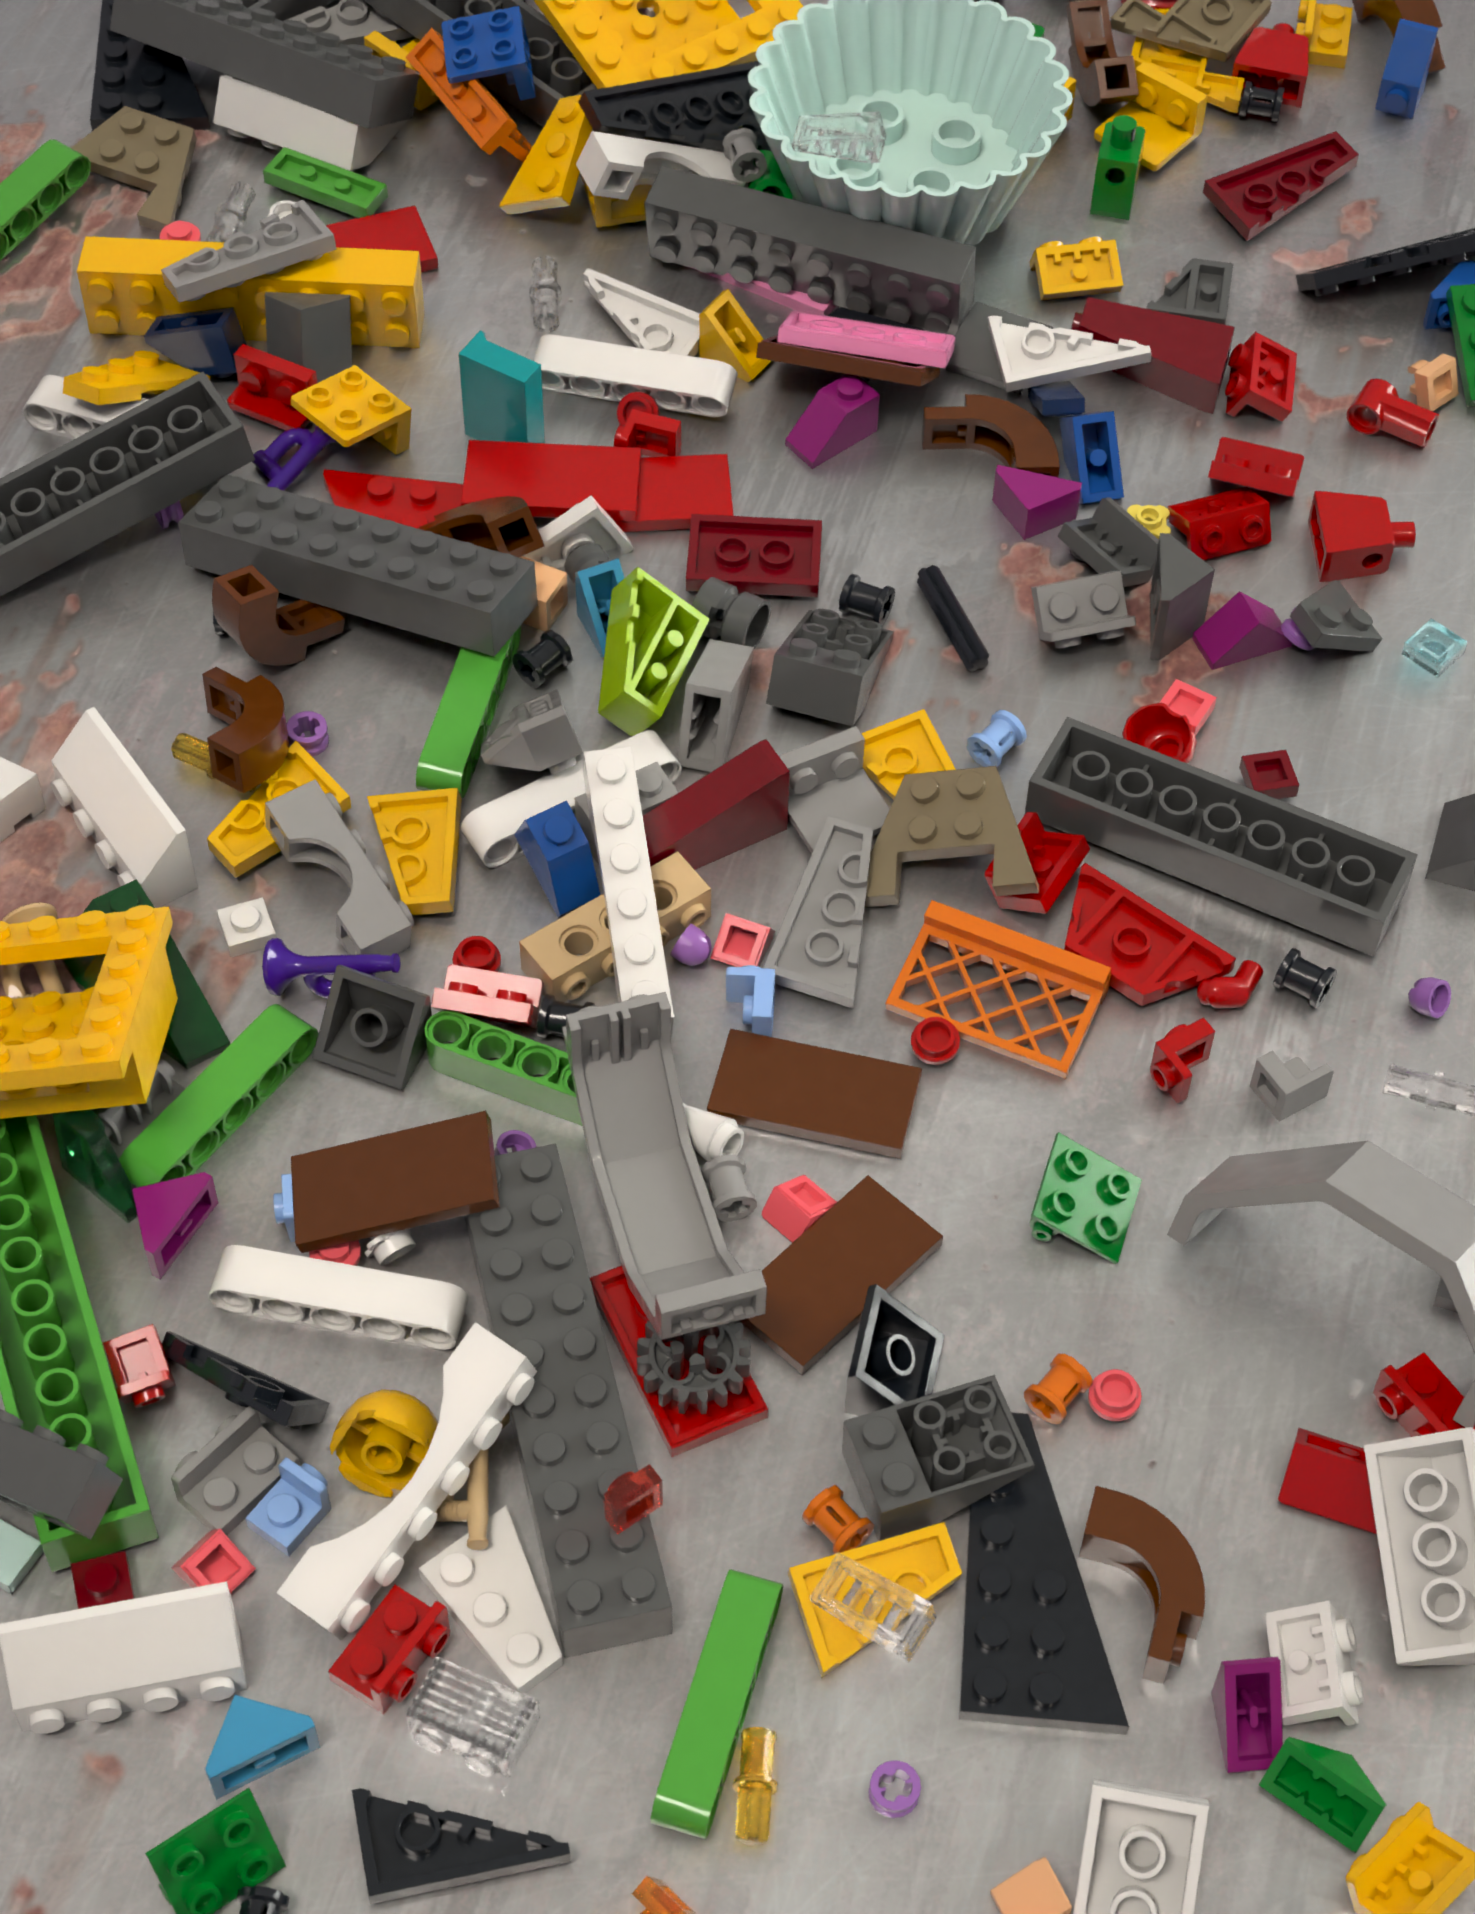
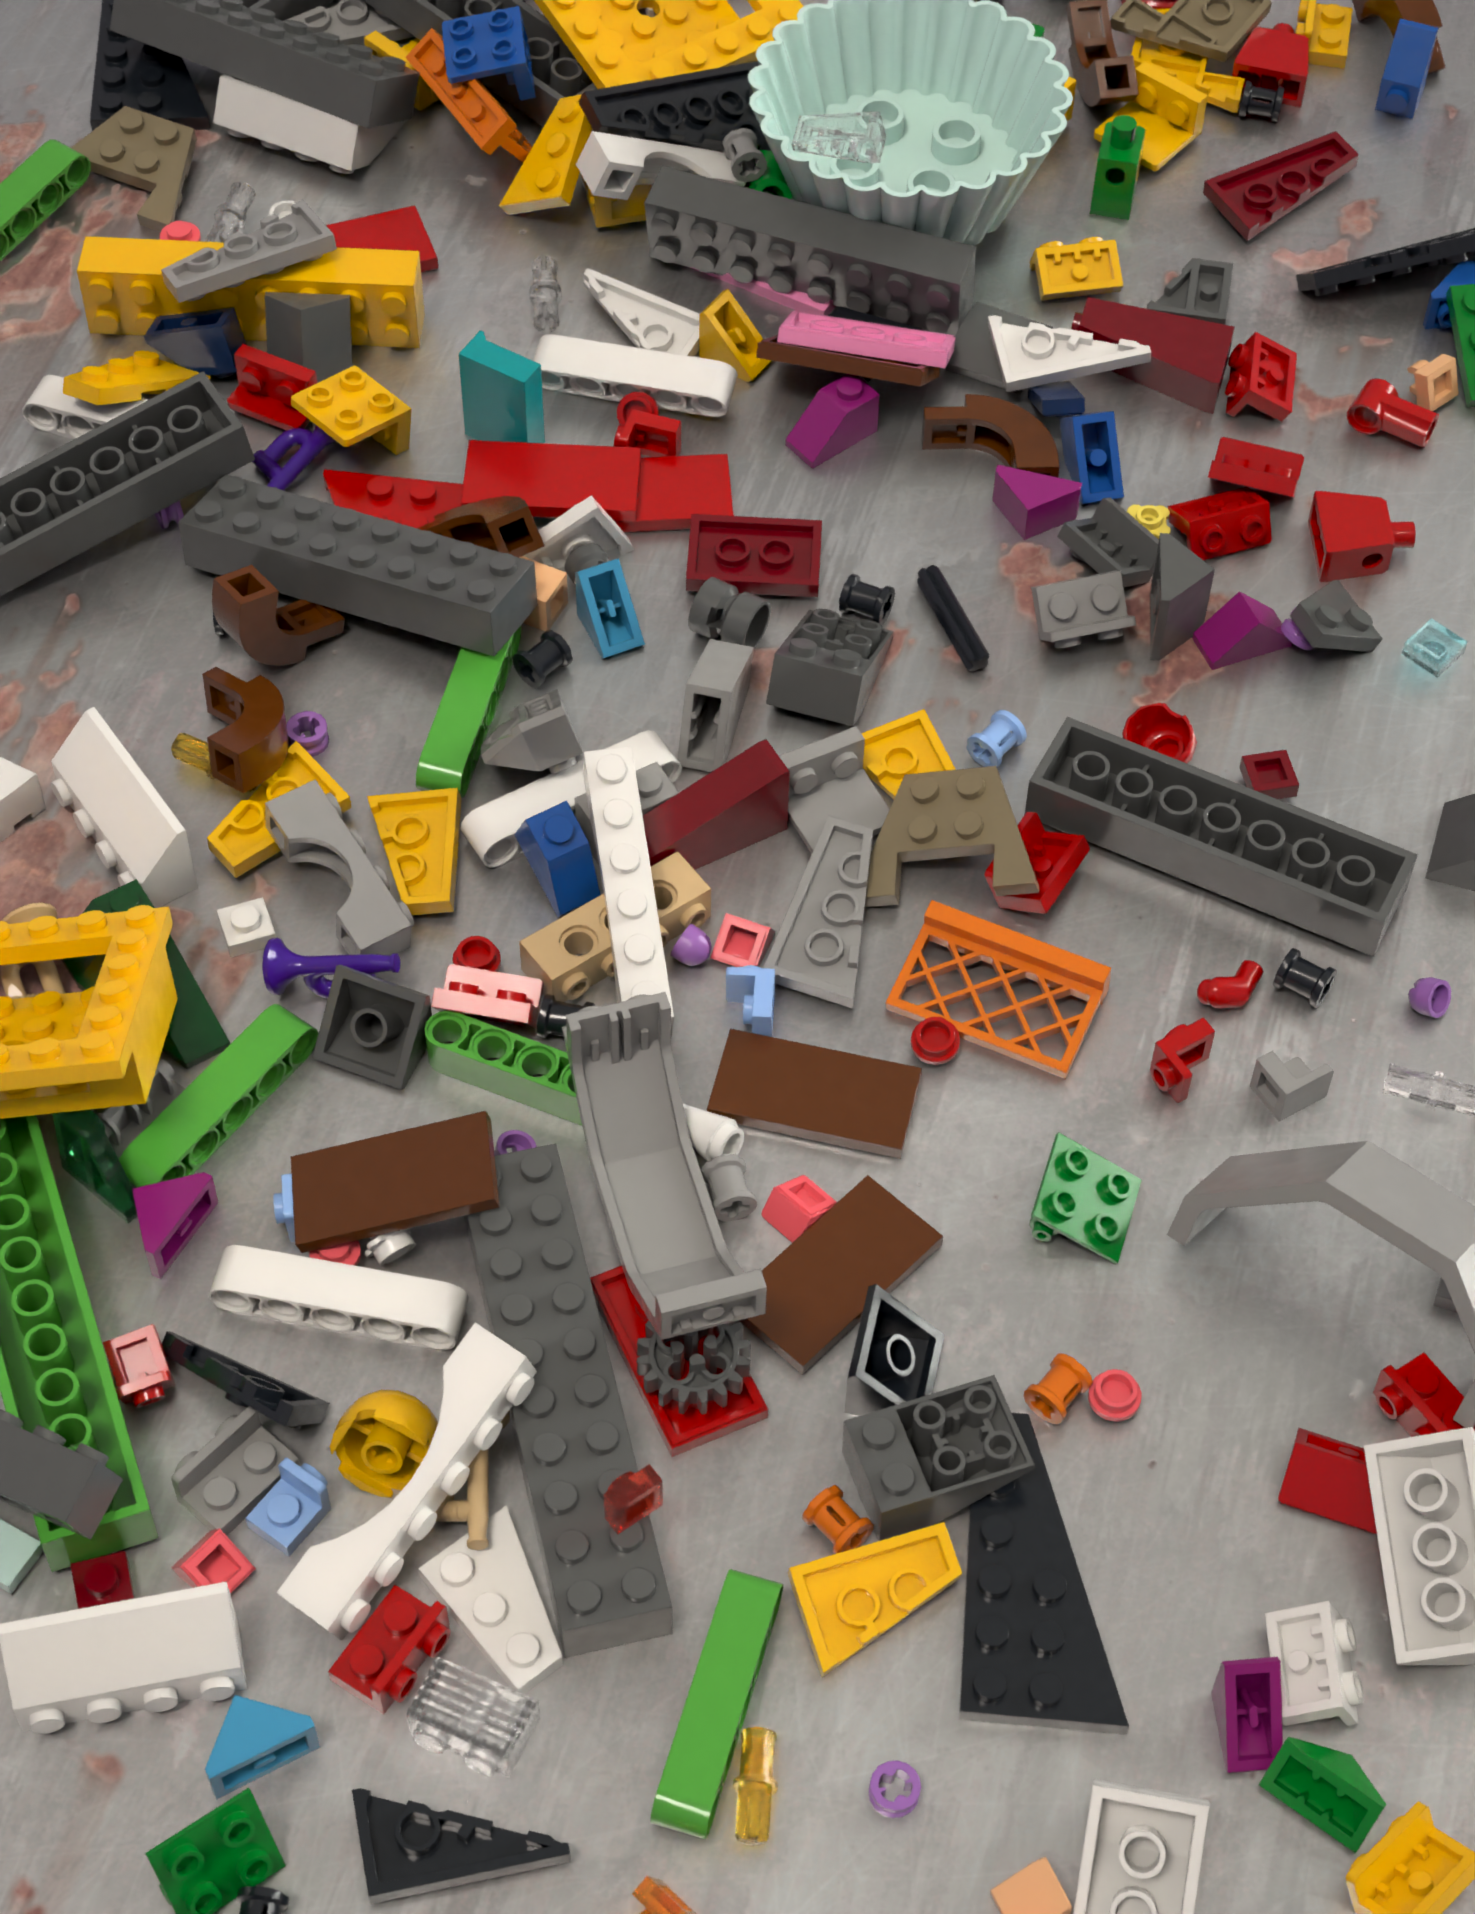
(325, 183): bright green plate -> none
(645, 650): lime wedge -> none
(921, 1610): clear slope -> none
(1142, 945): red wing -> none
(1157, 1554): reddish brown arch -> none
(1190, 702): coral plate -> none

